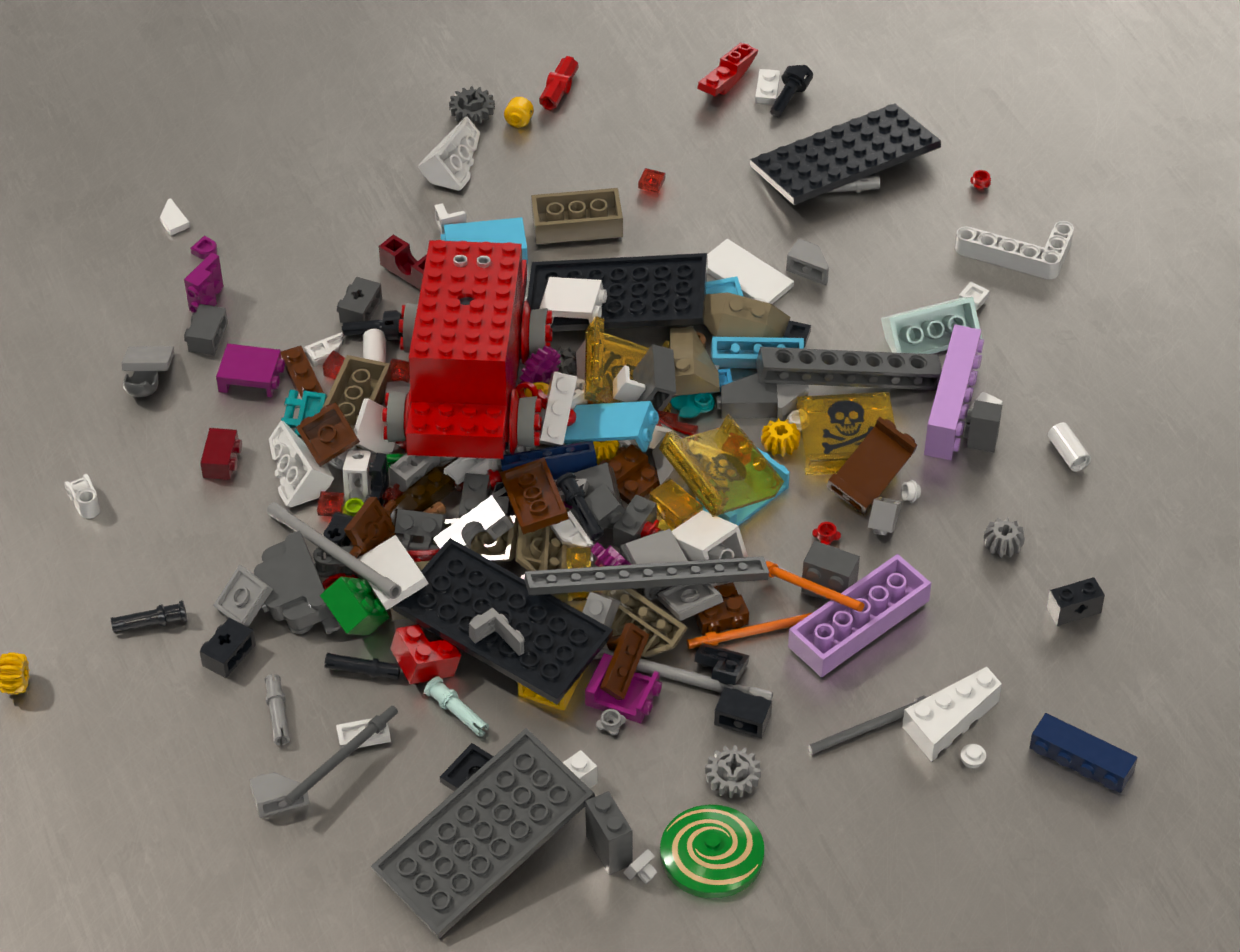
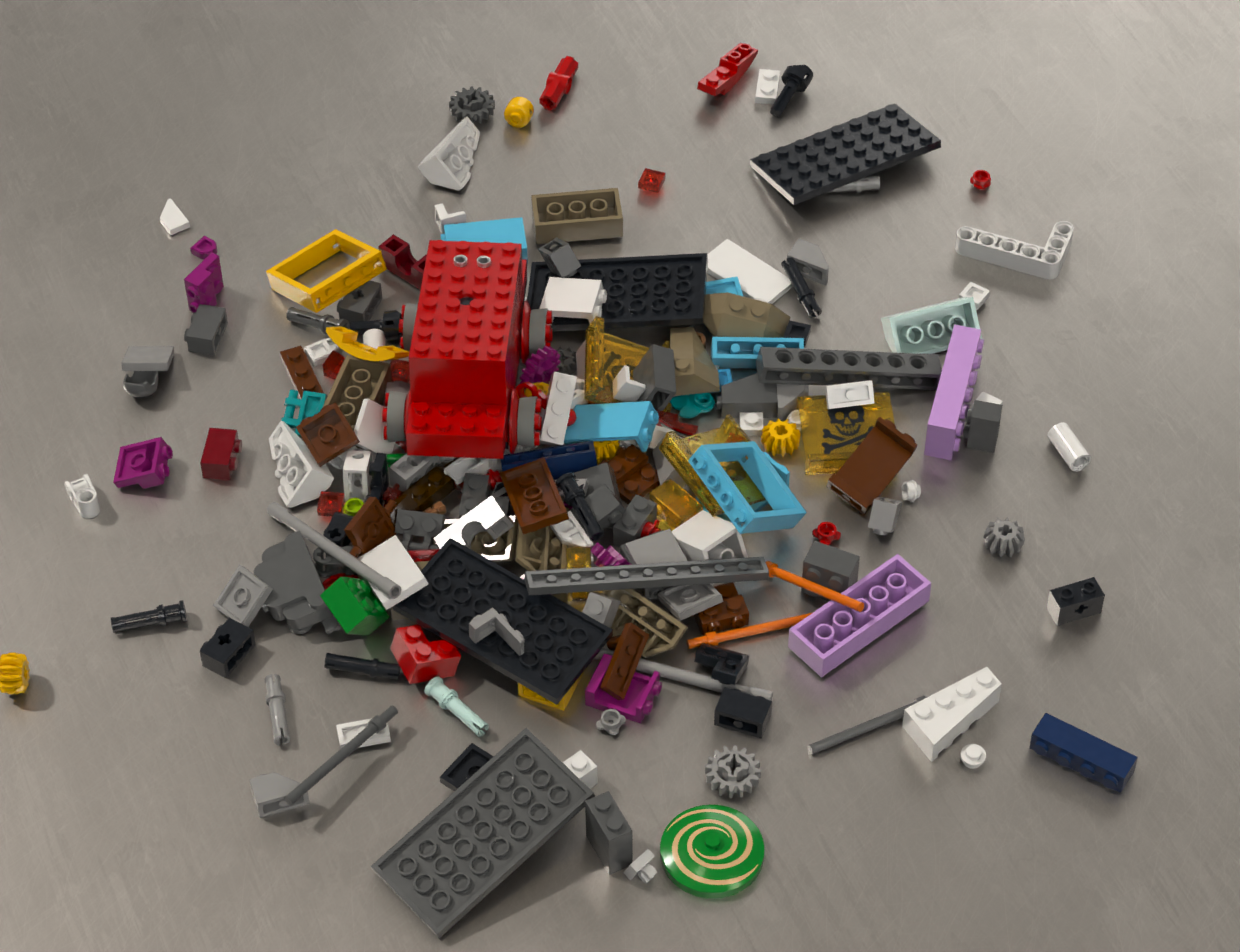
(143, 463): none -> magenta plate
(250, 368): magenta panel -> none
(323, 321): none -> dark grey pin
(335, 286): none -> yellow window
(347, 341): none -> yellow slope
(560, 258): none -> dark grey brick
(751, 423): none -> white plate
(785, 506): none -> medium azure window
(805, 295): none -> black pin
(849, 394): none -> white plate

